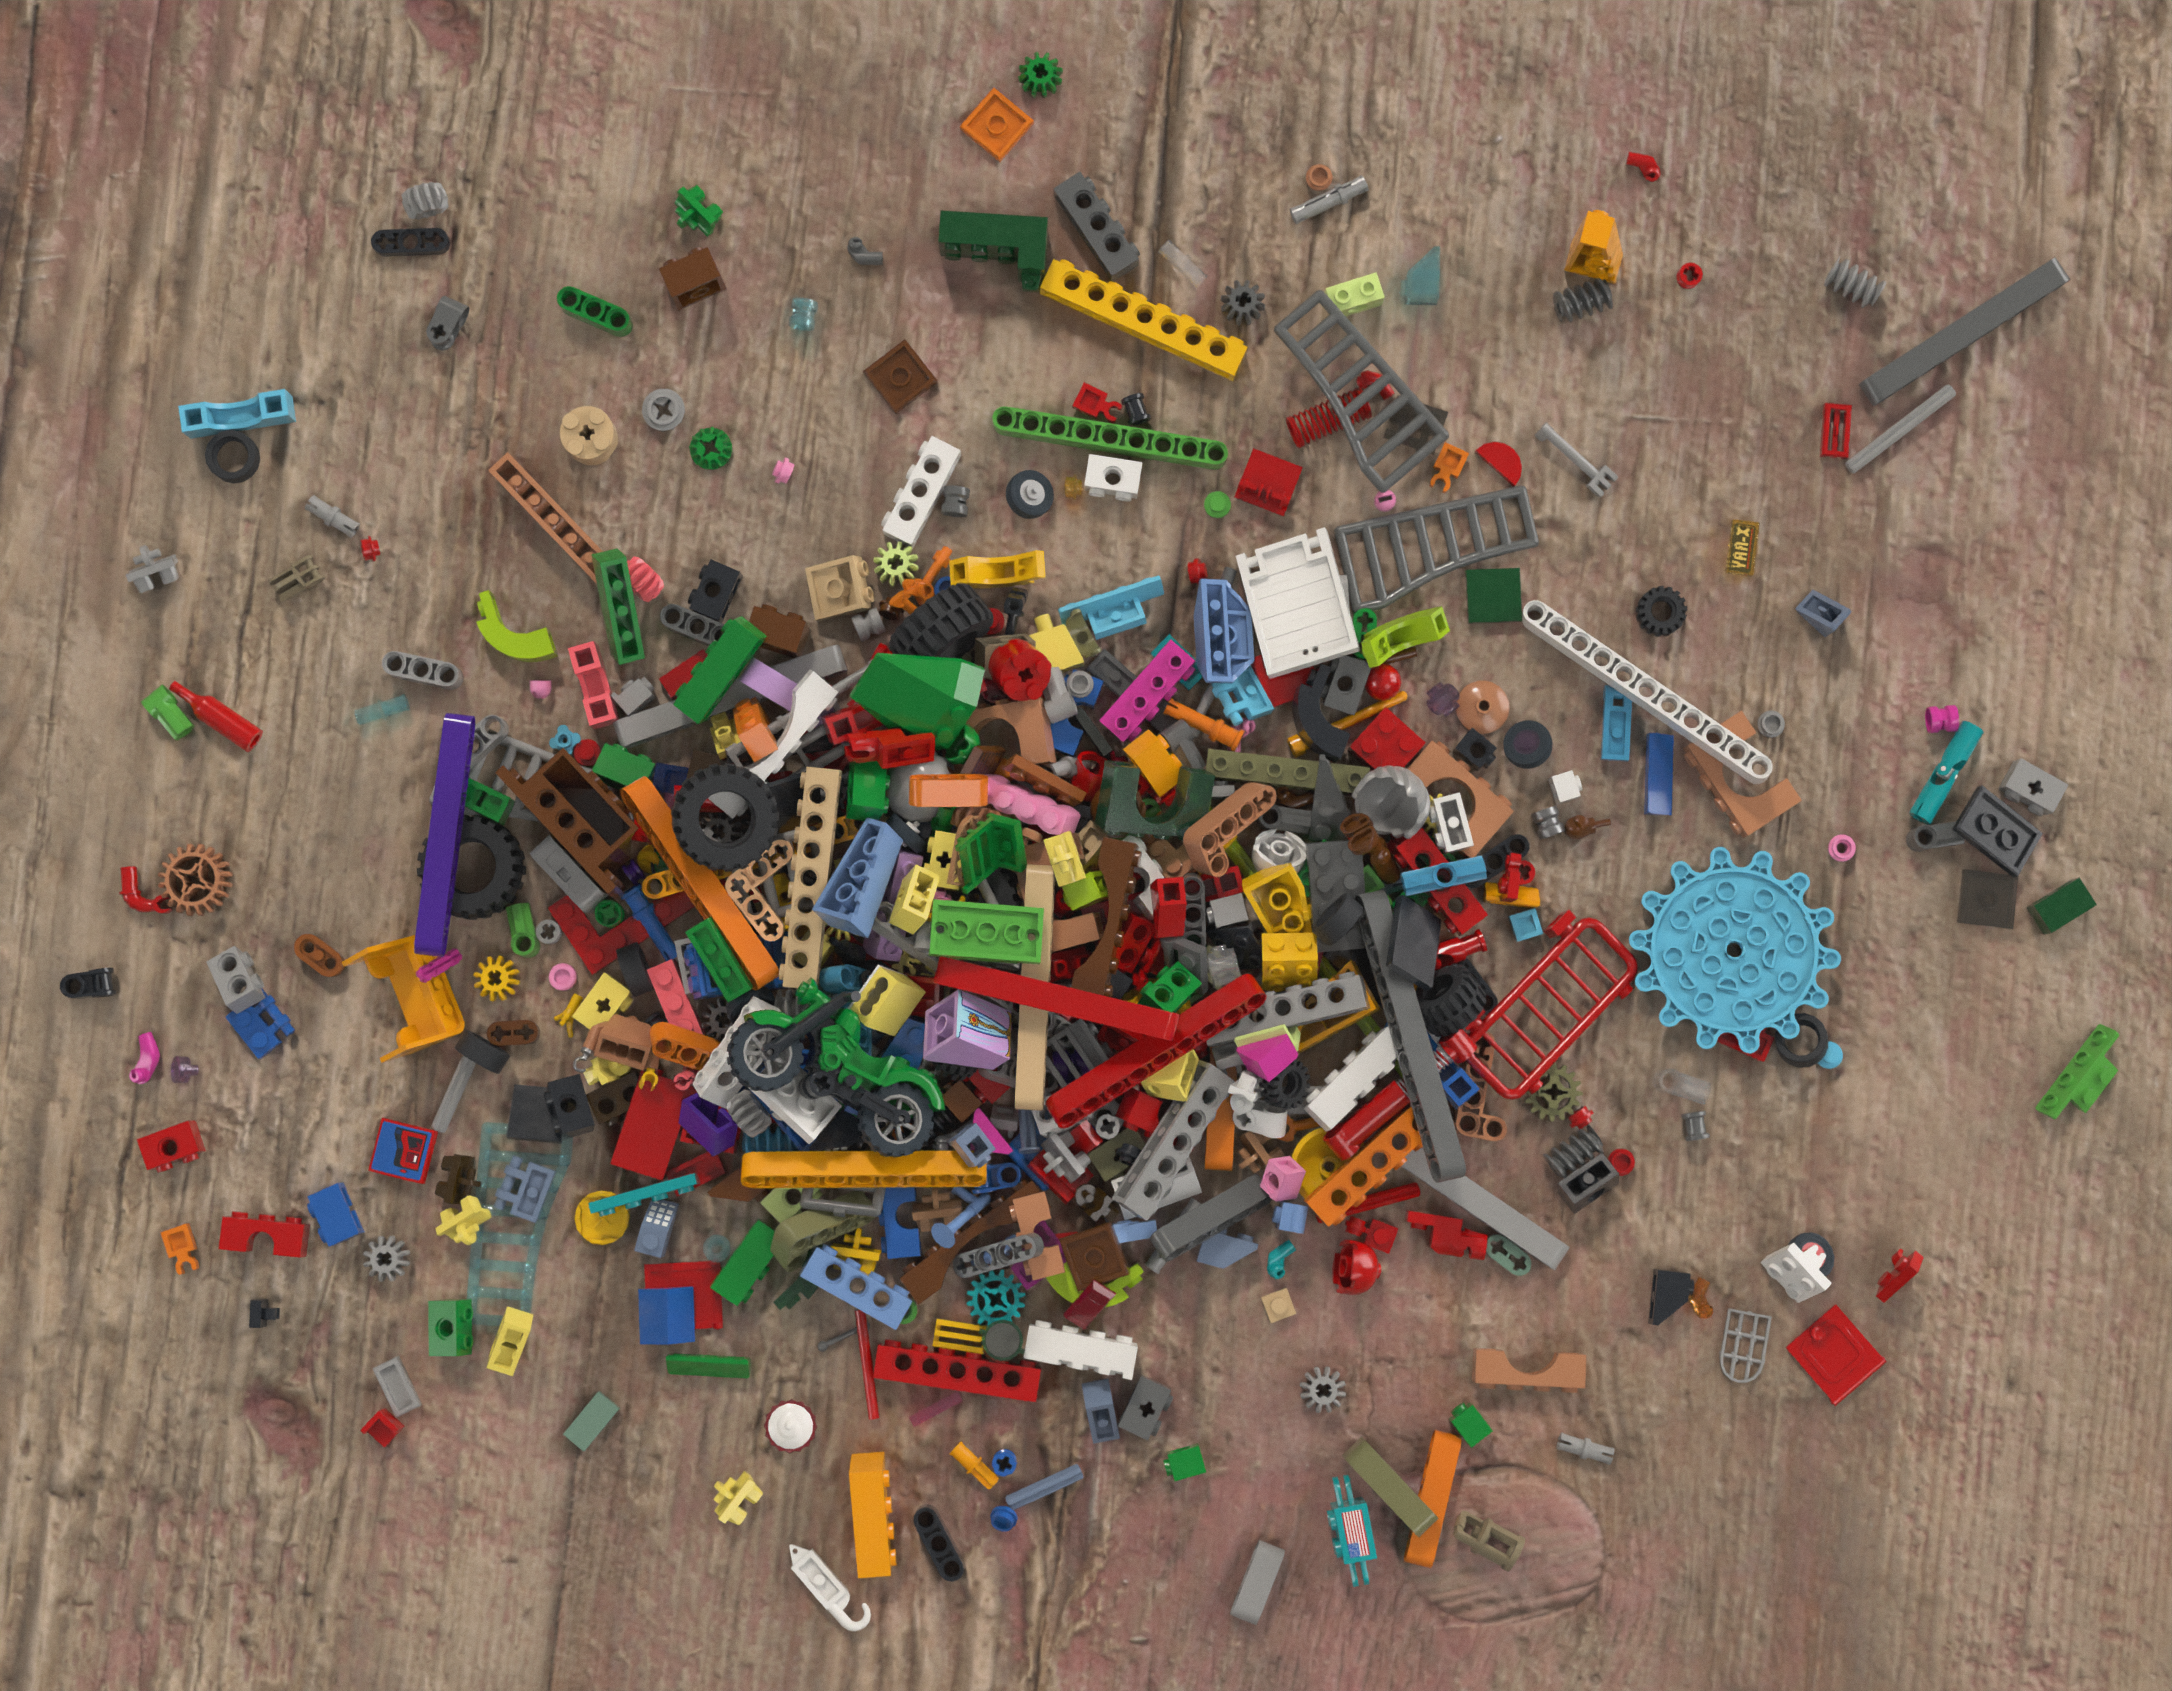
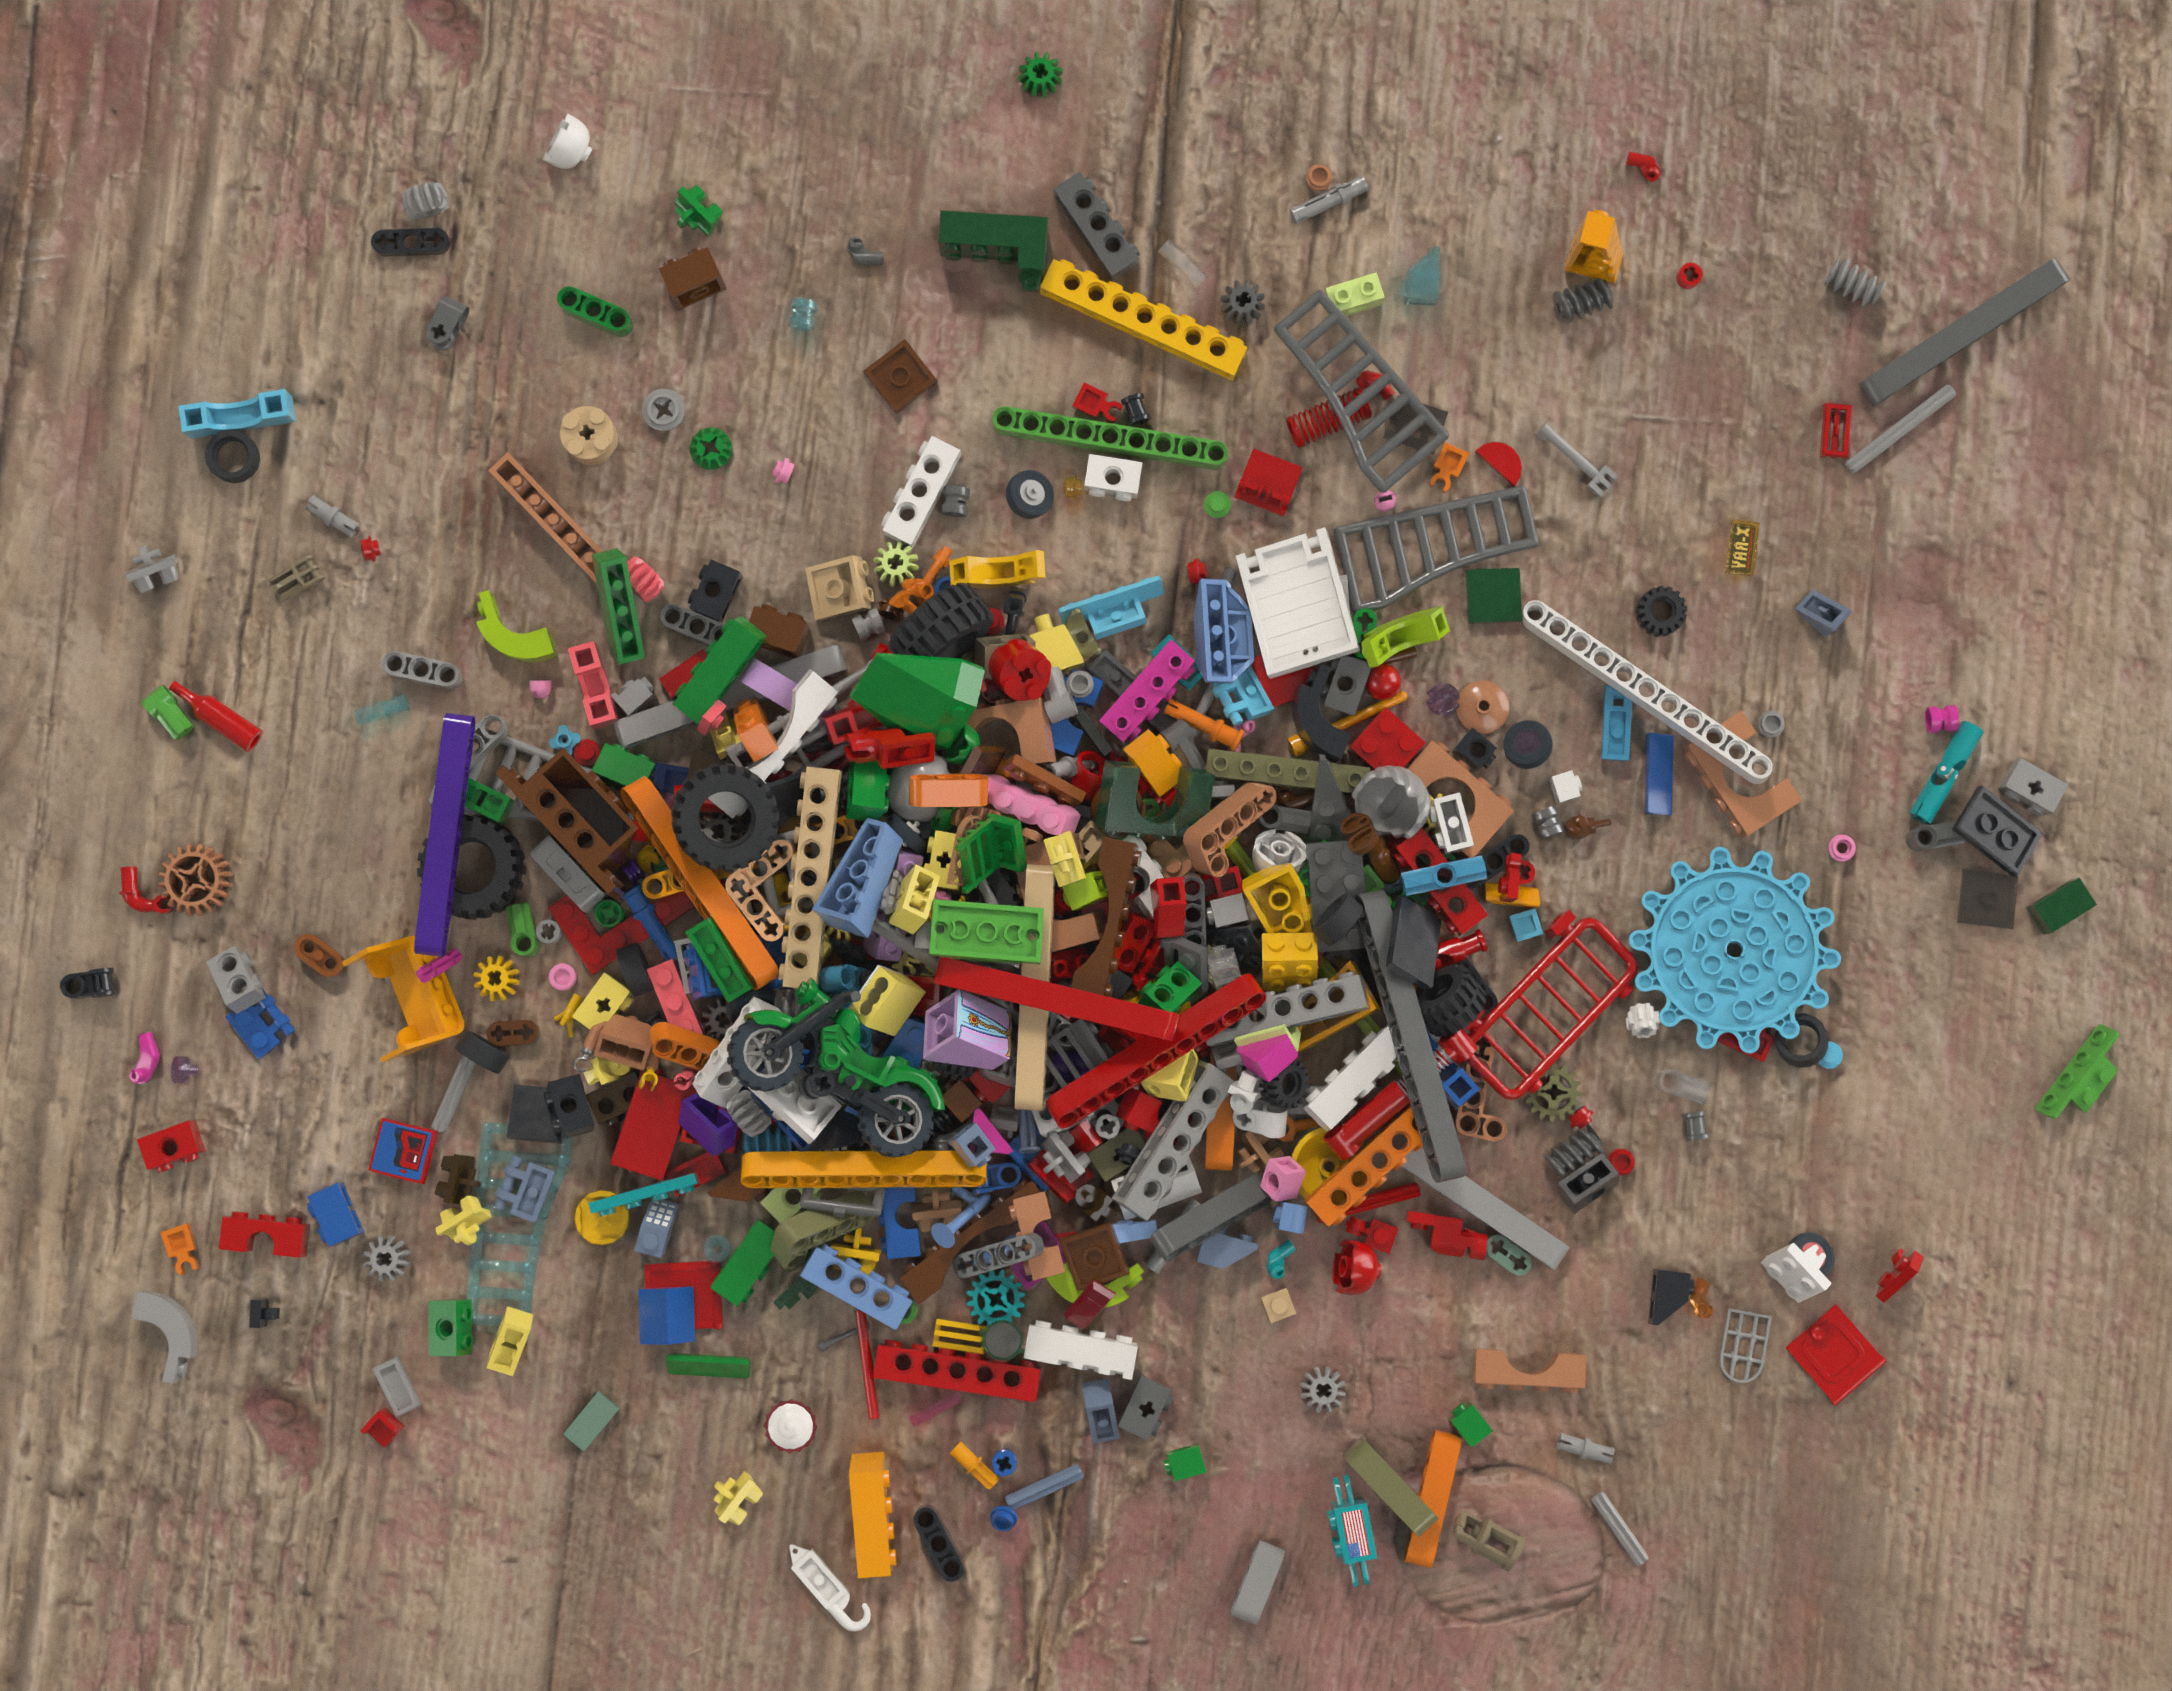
(175, 1324): none -> light grey arch
(569, 144): none -> white cylinder
(712, 718): none -> coral plate
(891, 893): none -> light grey axle
(996, 124): orange tile -> none
(1620, 1528): none -> light grey axle
(1643, 1020): none -> white gear

